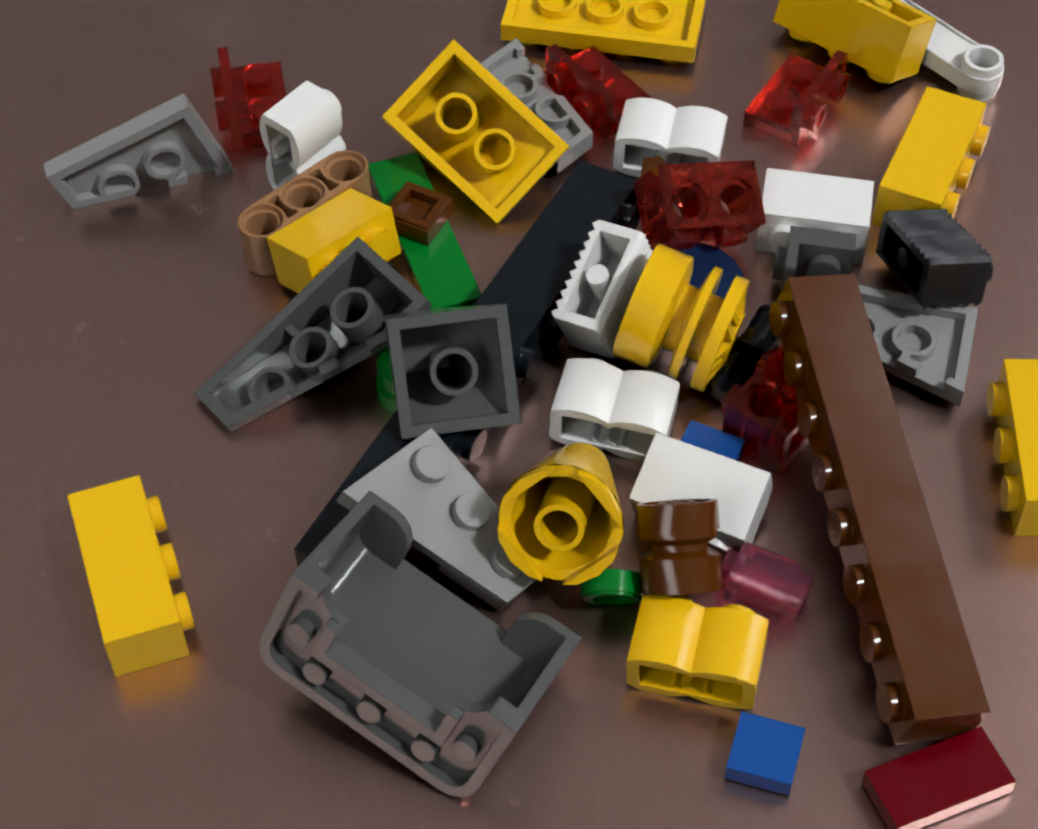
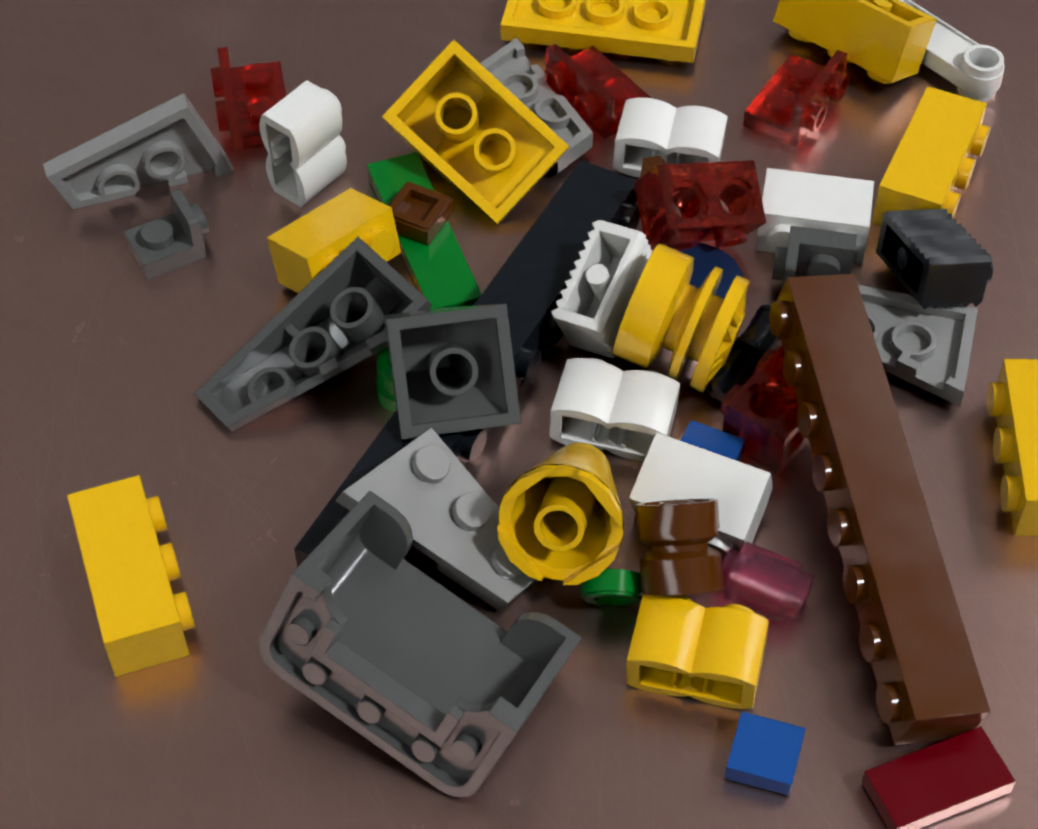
(169, 240): none -> dark grey bracket
(295, 199): medium nougat beam -> none

